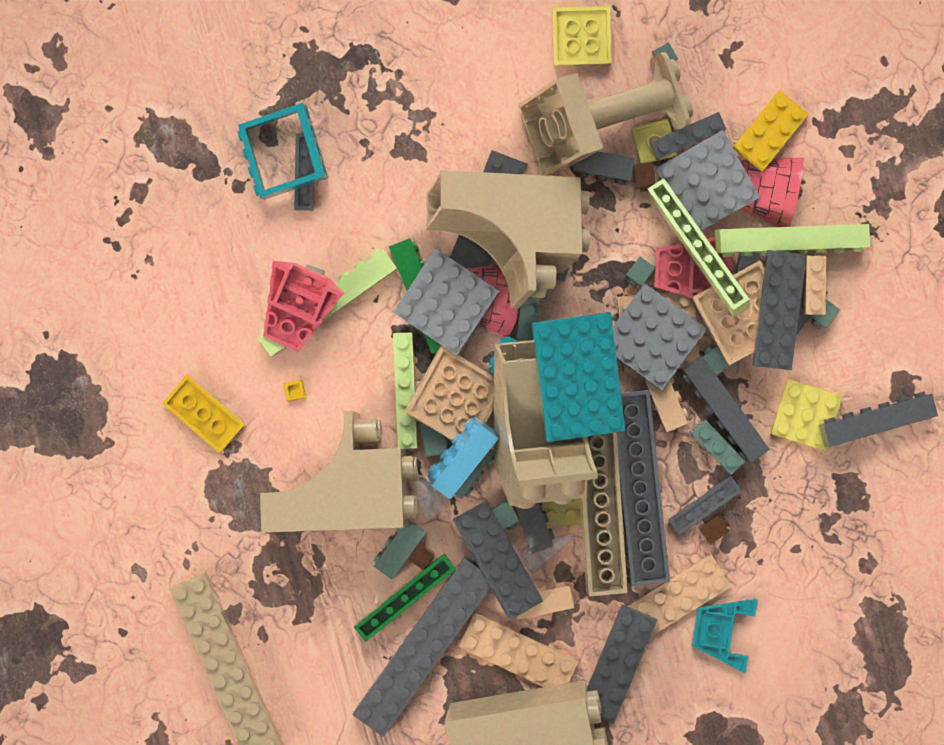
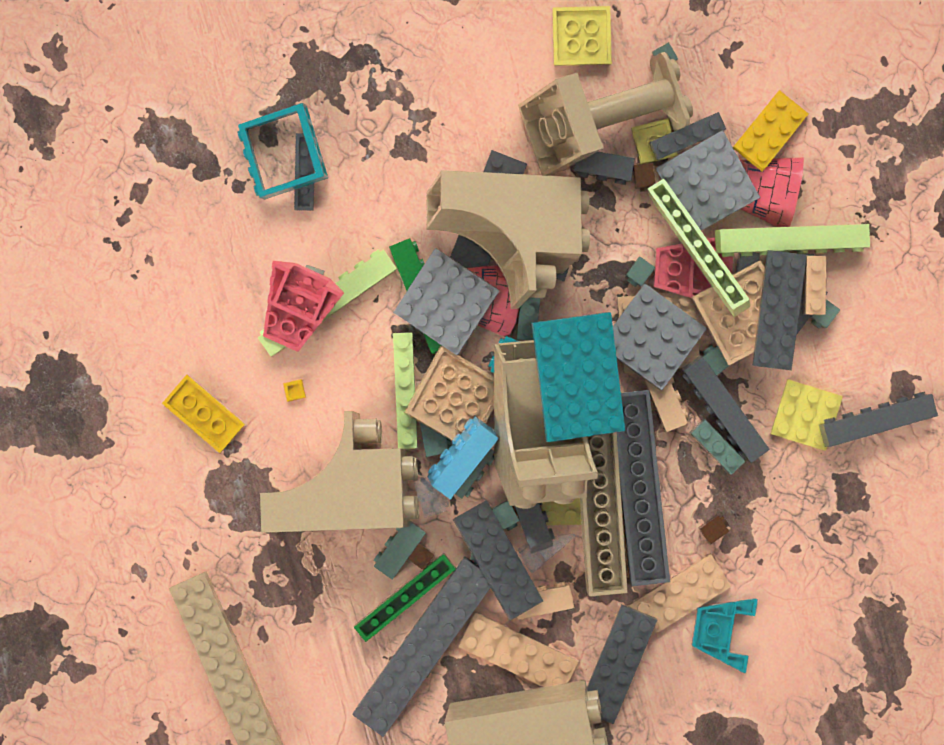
(704, 505): flat silver plate -> none

